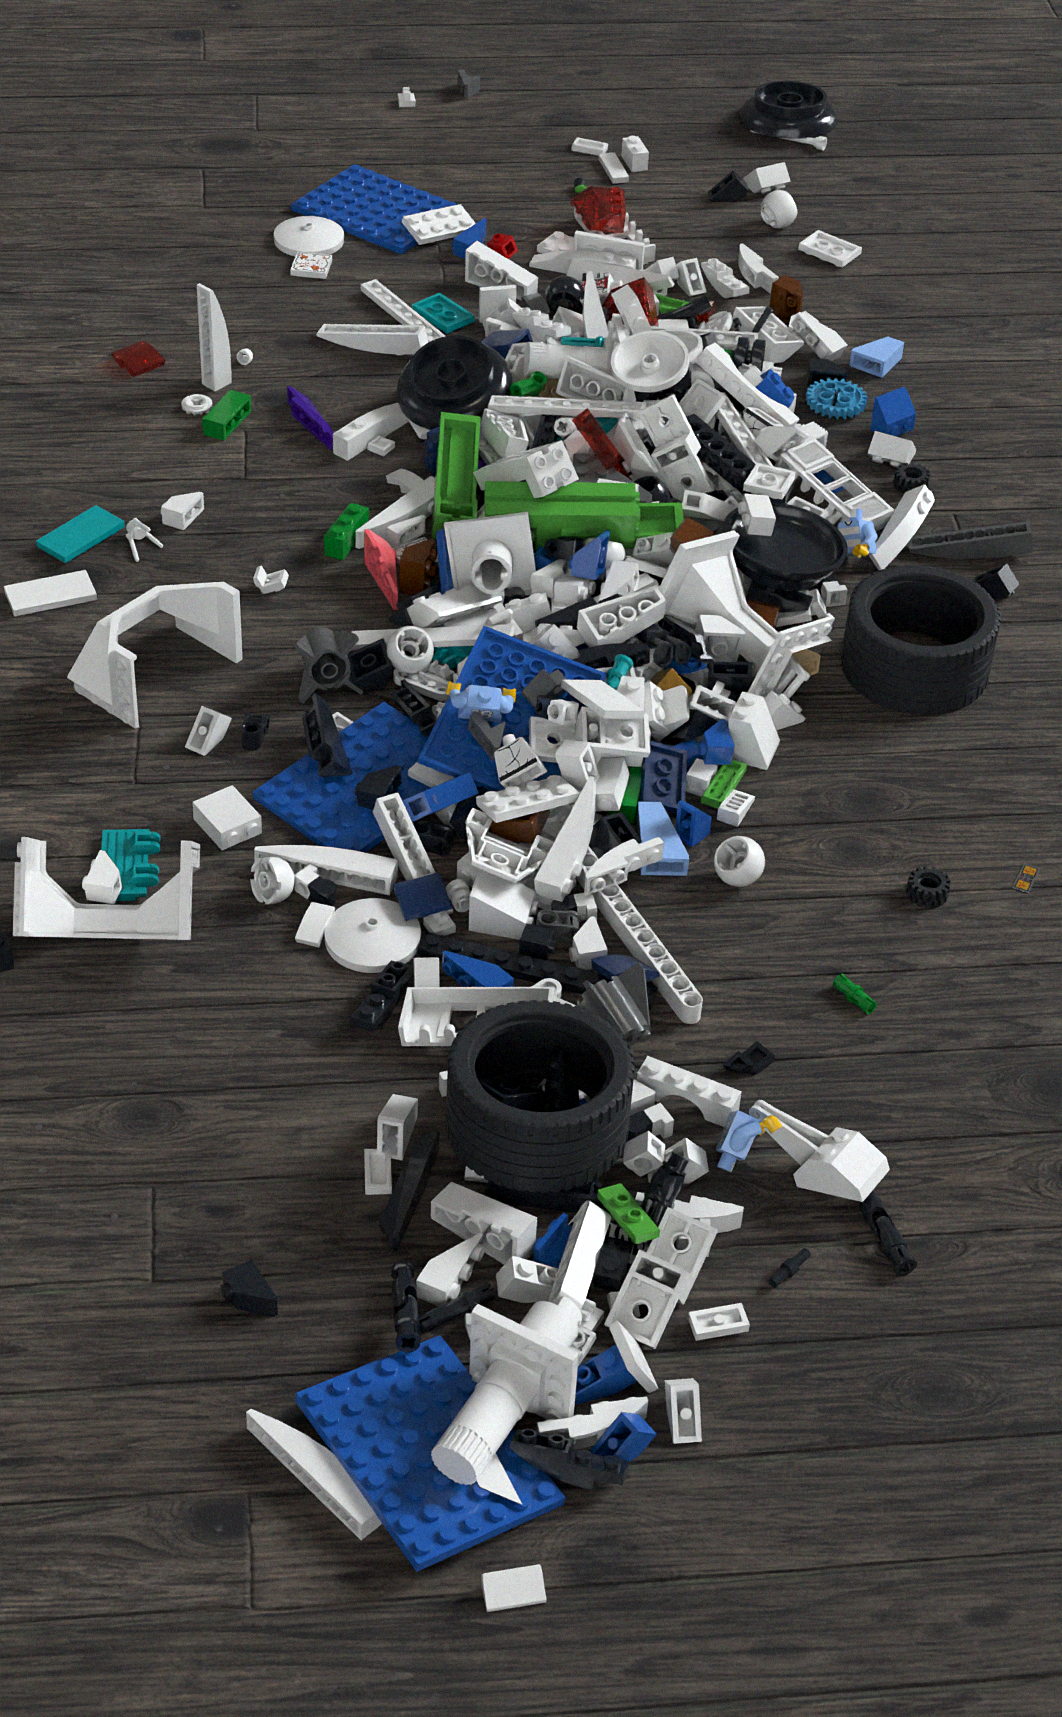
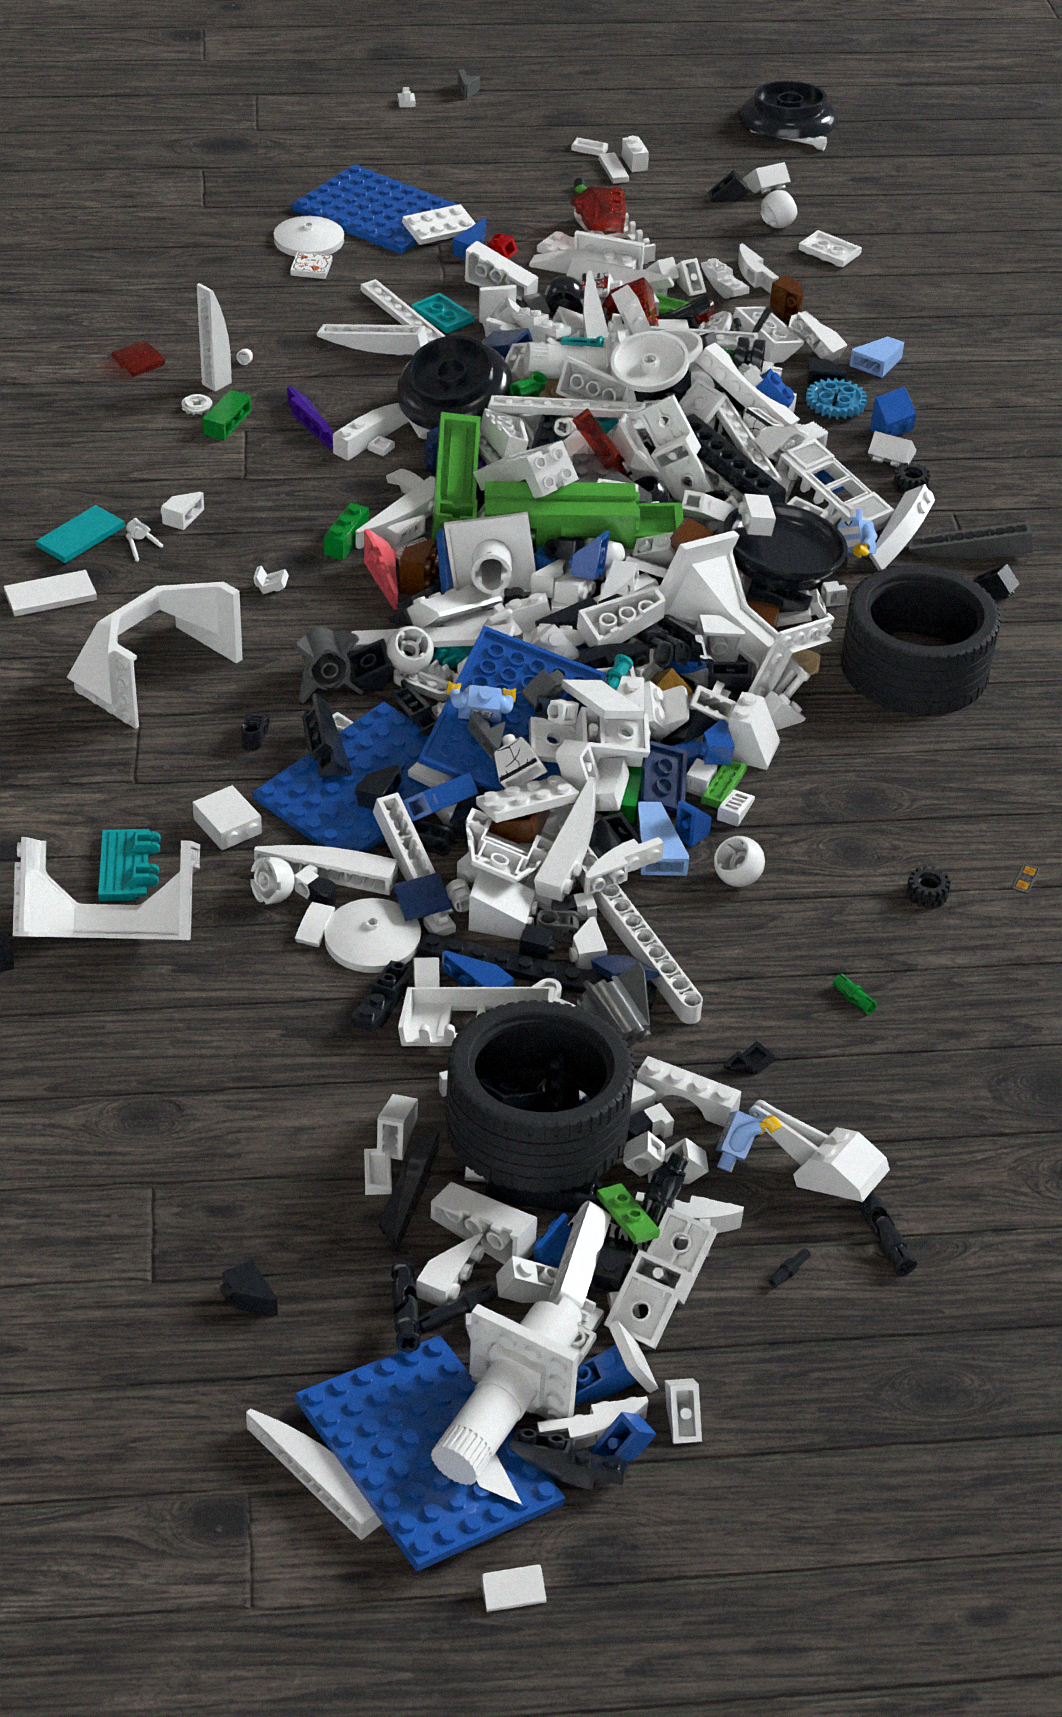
(103, 880): white slope -> none
(207, 731): white slope -> none
(718, 1321): white plate -> none
(769, 481): white plate -> none

